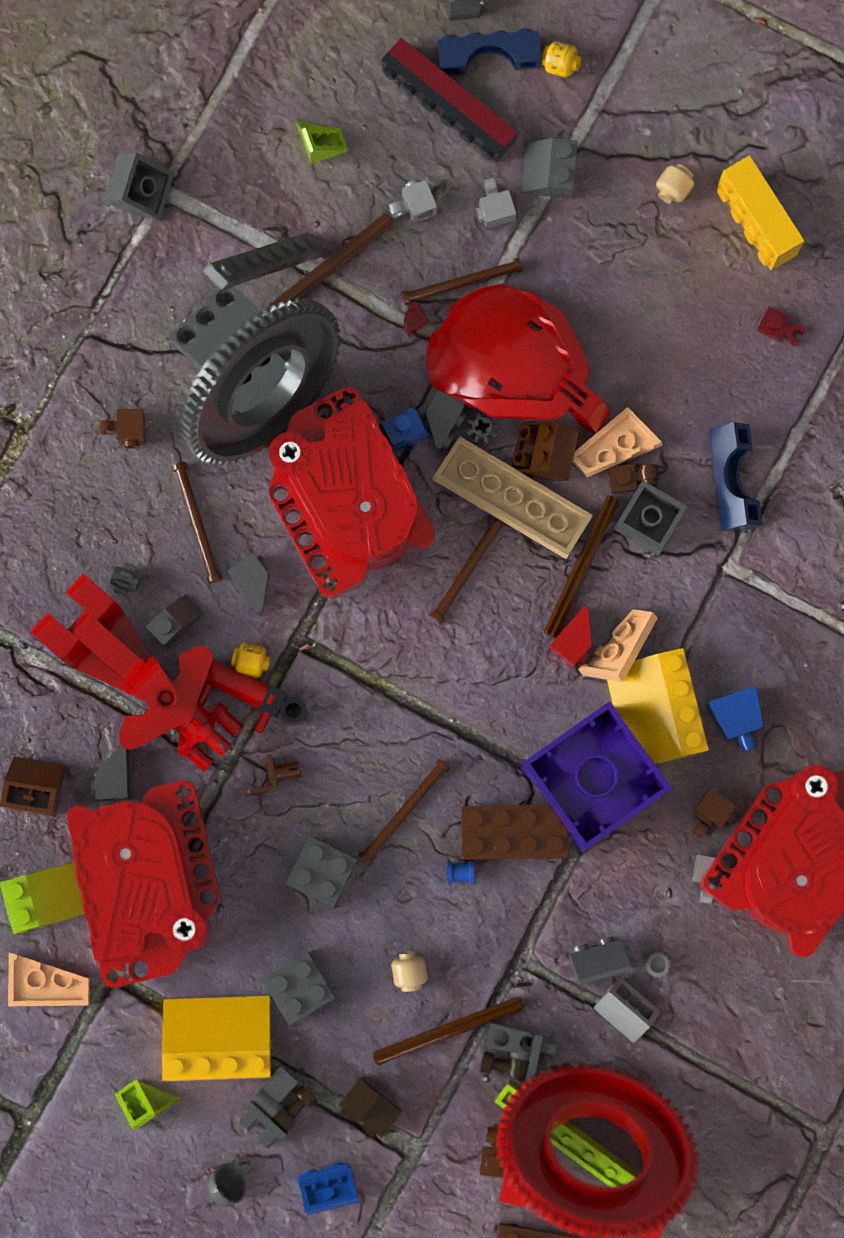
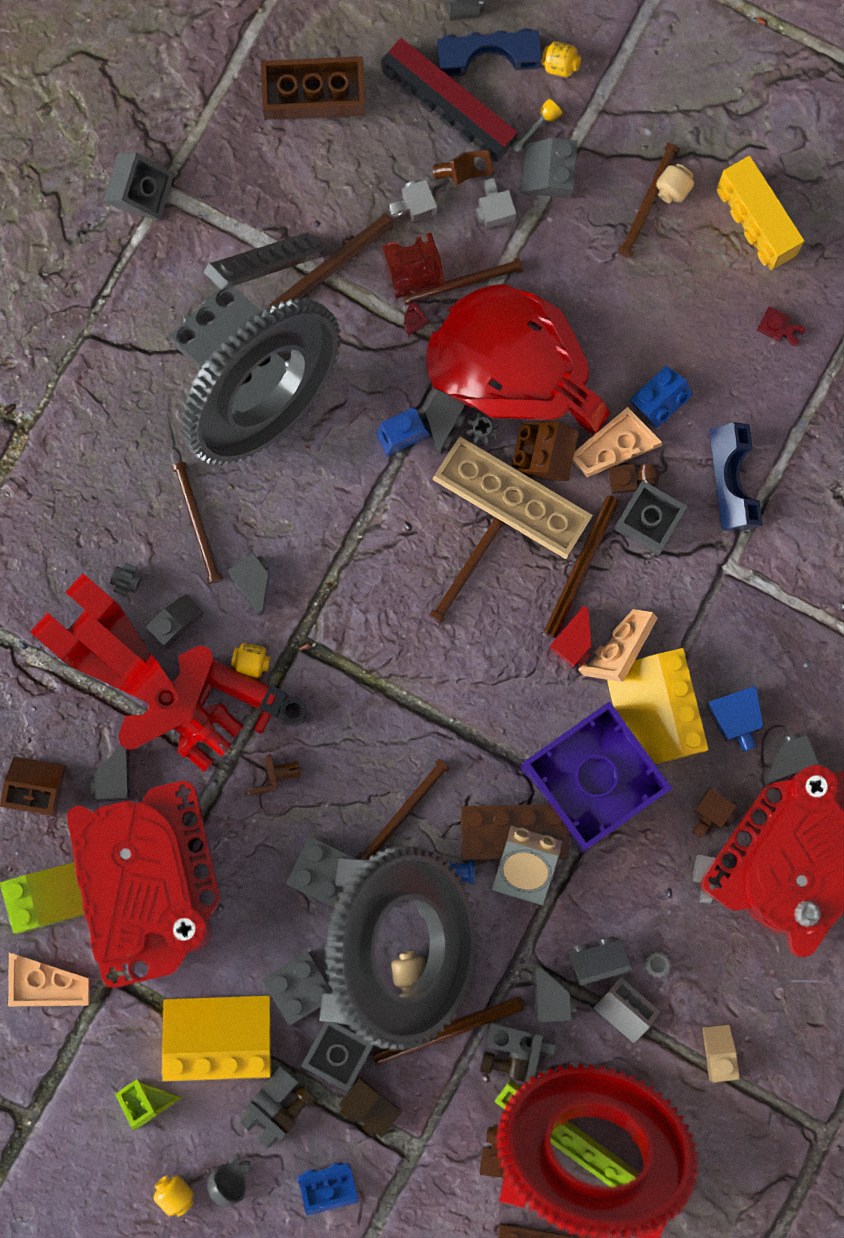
(128, 427): reddish brown brick -> none
(173, 1195): none -> yellow head
(313, 88): none -> reddish brown brick
(321, 141): lime slope -> none
(337, 1055): none -> dark grey brick
(346, 491): red piece -> none
(357, 988): none -> dark grey piece
(413, 267): none -> clear red piece
(463, 167): none -> reddish brown bracket
(527, 865): none -> panel
(550, 112): none -> hinge
(551, 999): none -> dark grey slope
(626, 250): none -> reddish brown bar
(662, 396): none -> blue bracket
(720, 1053): none -> tan slope
(791, 758): none -> dark grey slope
(807, 913): none -> light grey piece

